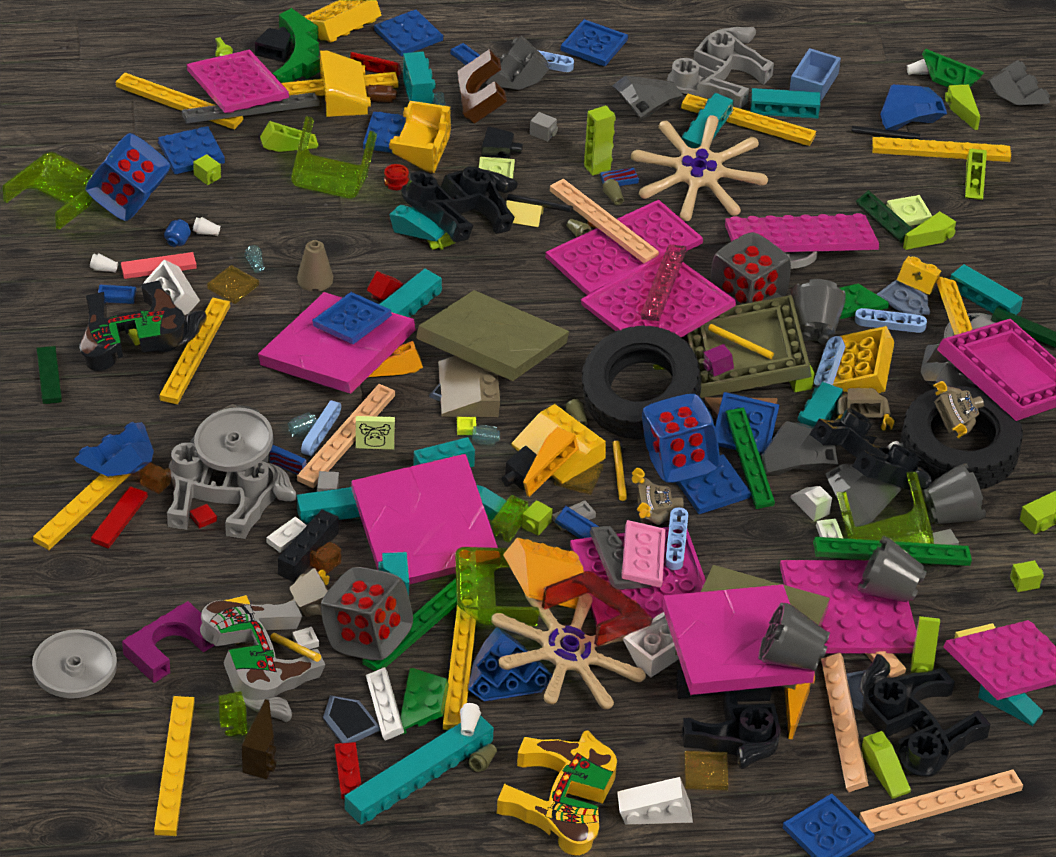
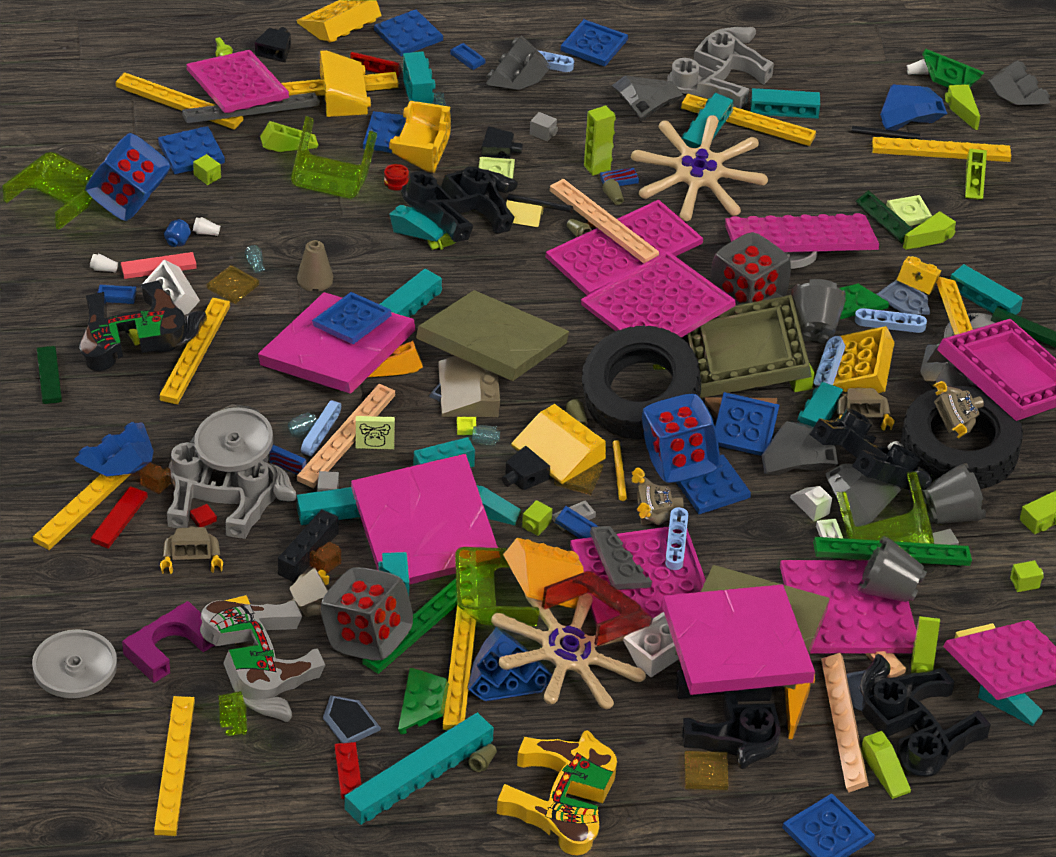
(191, 544): none -> dark tan torso
(258, 746): dark brown slope -> none
(285, 534): white plate -> none
(295, 647): yellow bar -> none
(306, 48): green arch -> none
(306, 638): white plate -> none
(381, 93): reddish brown head -> none
(383, 286): red slope -> none
(385, 704): white tile -> none
(469, 717): white cone -> none
(471, 77): reddish brown arch -> none
(509, 517): clear neon green hinge -> none
(552, 455): light orange slope -> none
(643, 553): bright pink tile -> none
(656, 803): white wedge -> none
(663, 283): clear pink plate -> none
(718, 360): magenta brick -> none
(743, 342): yellow bar -> none
(749, 458): green tile -> none
(793, 639): dark grey cone -> none
(815, 73): medium blue piece -> none
(941, 801): light nougat plate -> none

